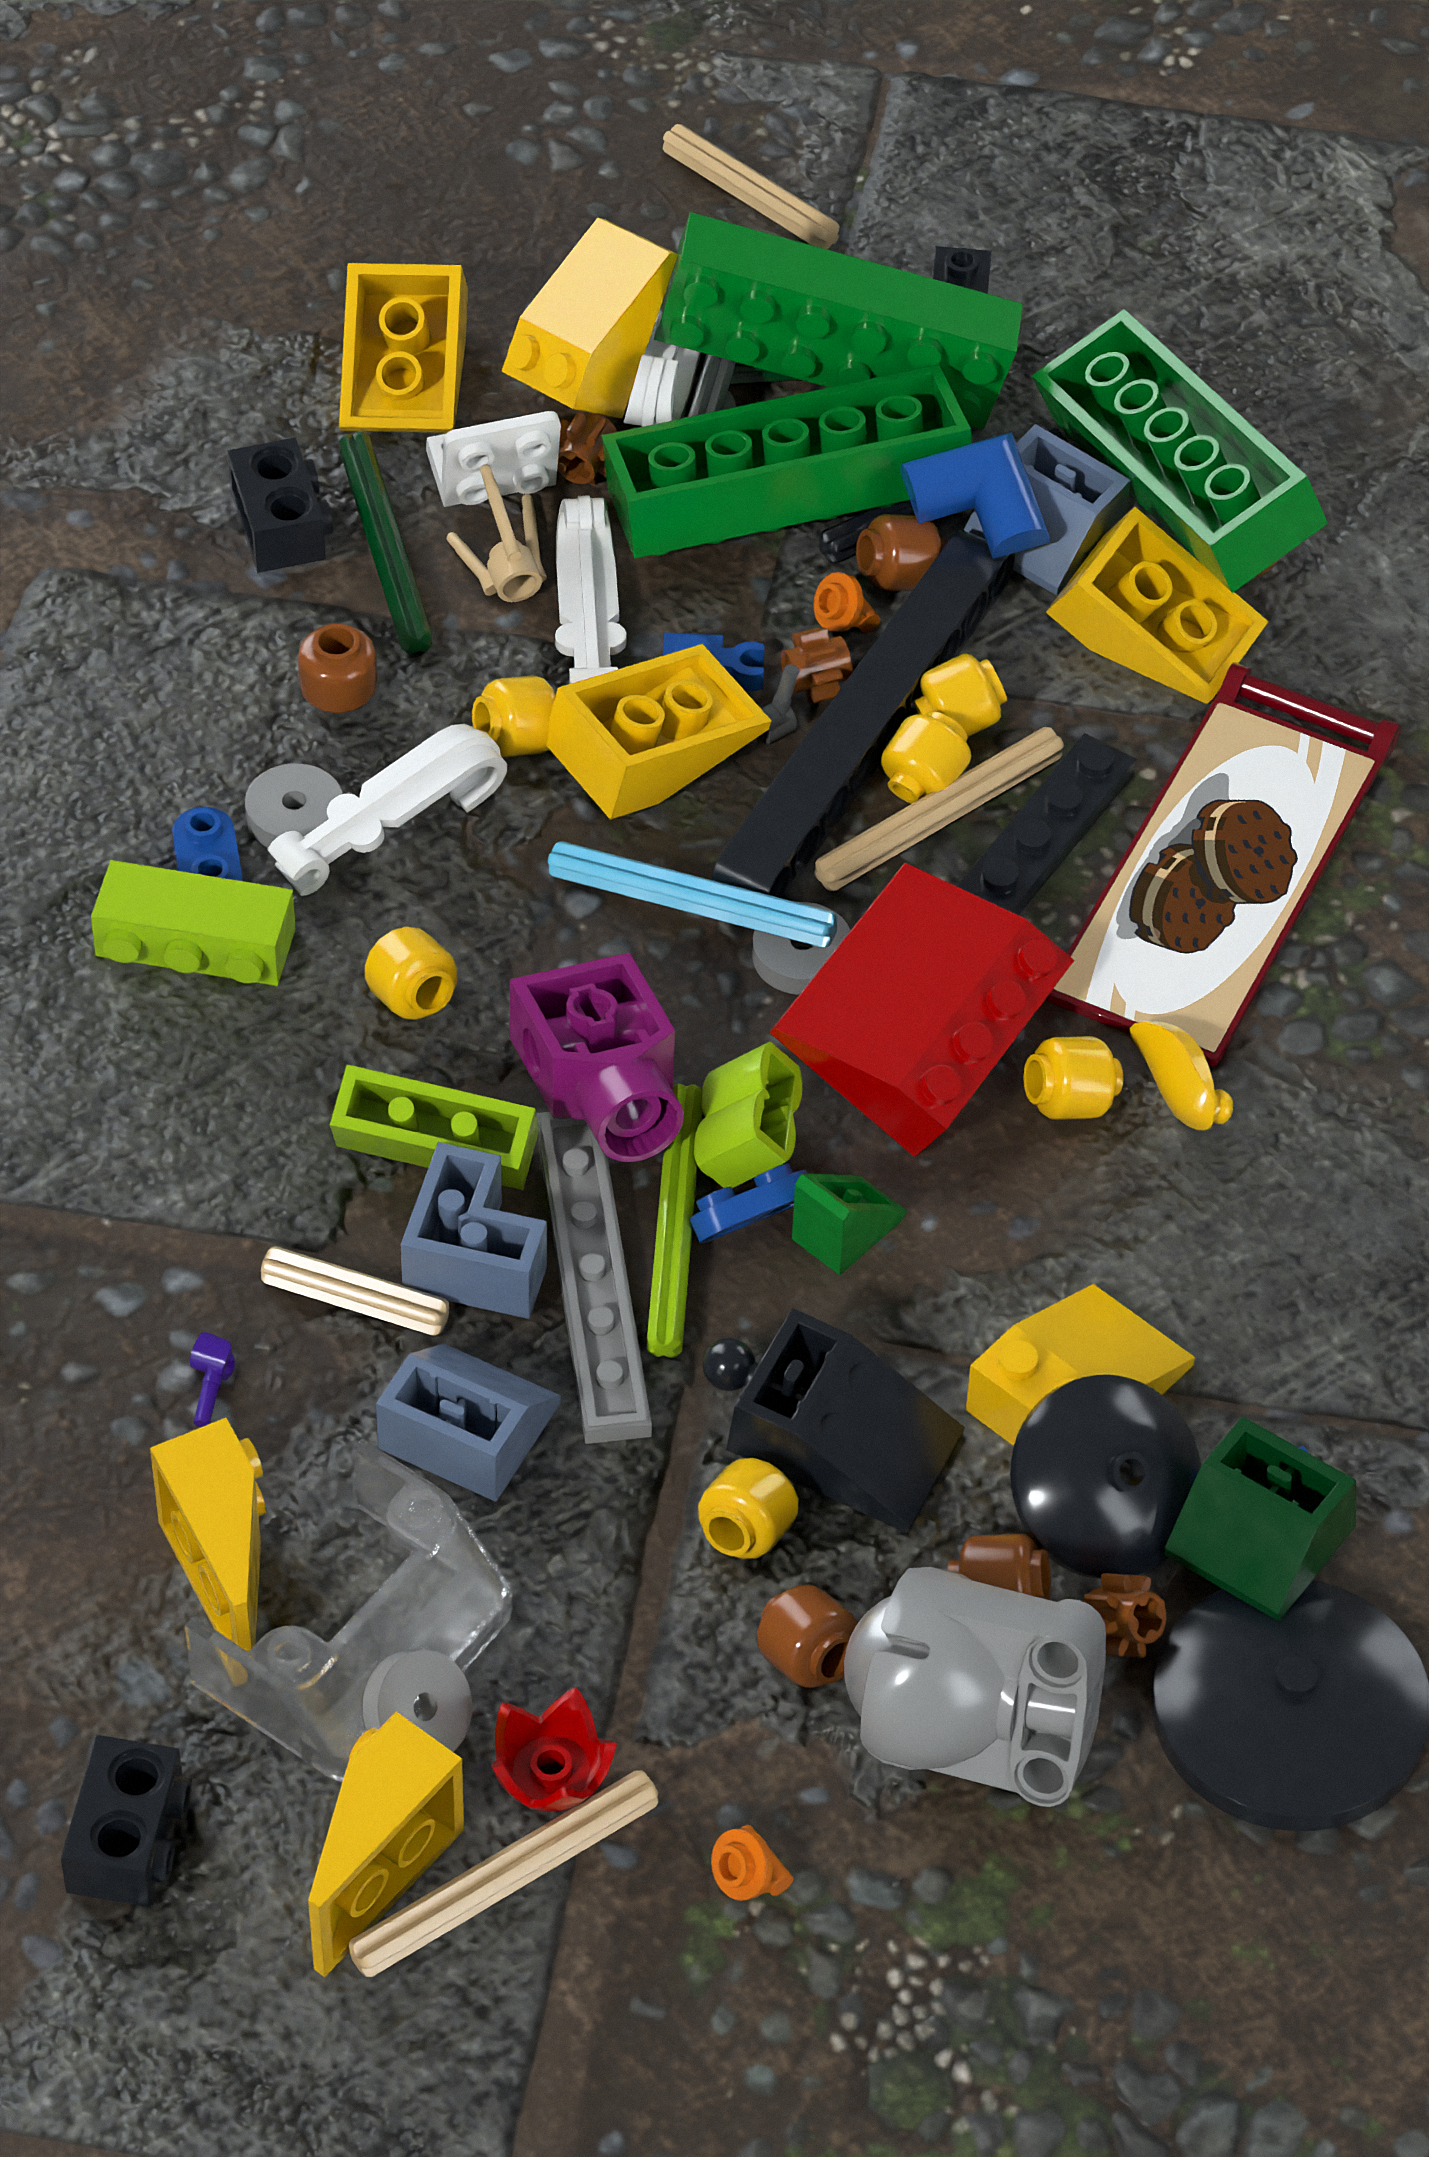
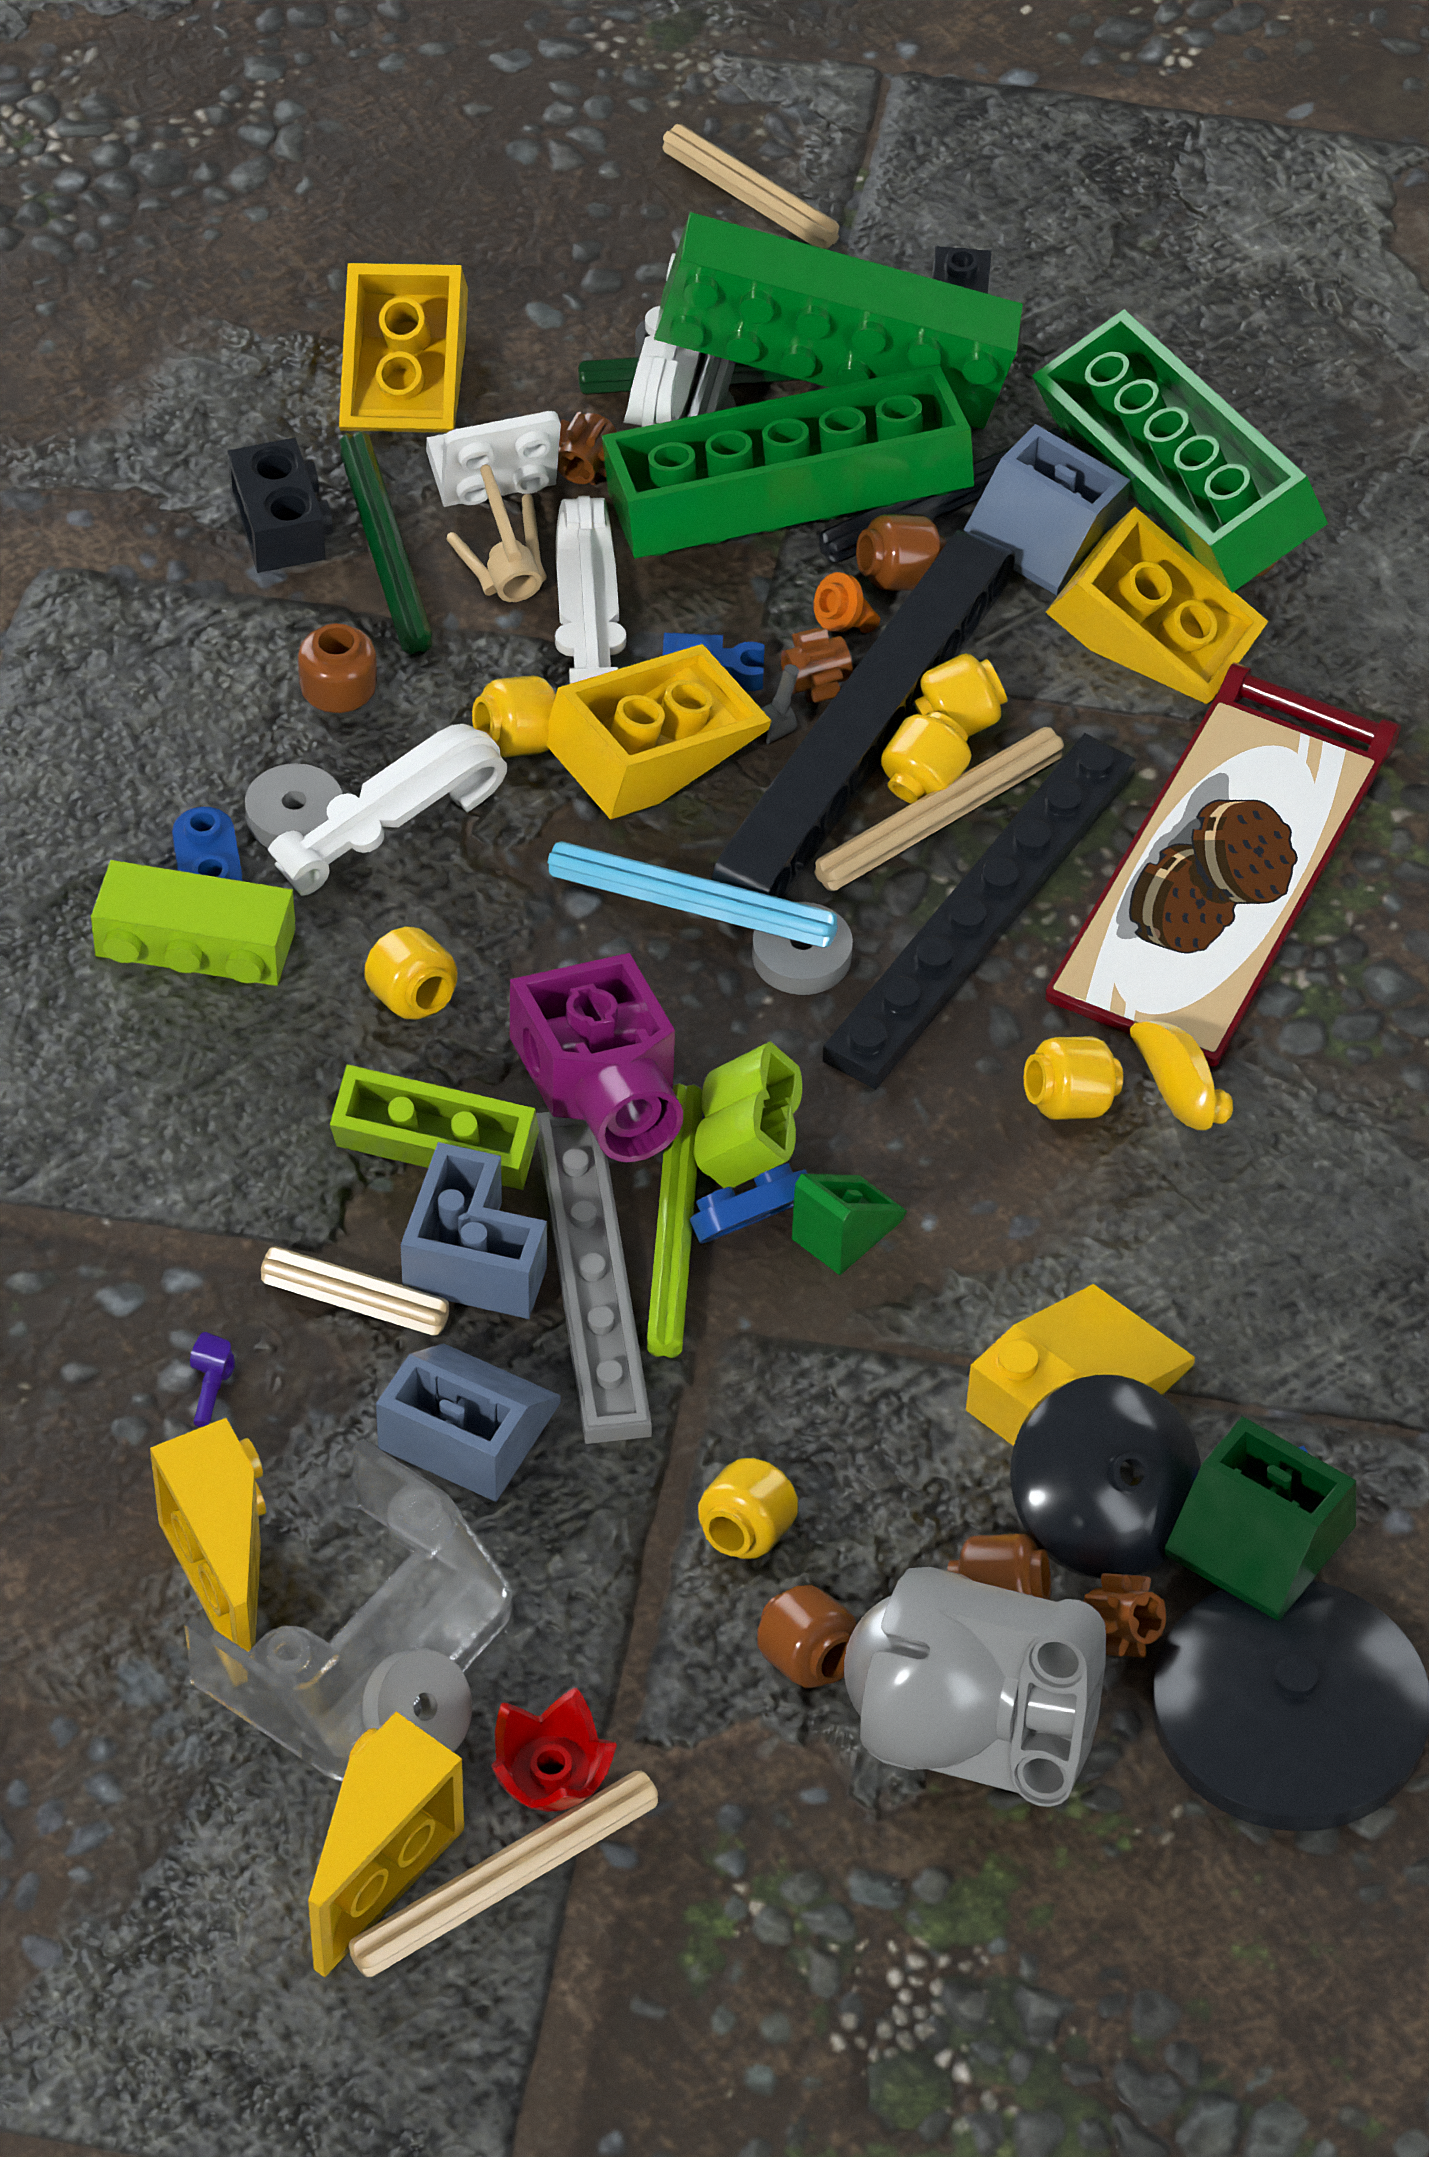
(111, 1820): black brick -> none
(593, 321): yellow slope -> none
(747, 1866): orange plate -> none
(855, 1432): black slope -> none
(921, 1003): red slope -> none
(980, 477): blue brick -> none

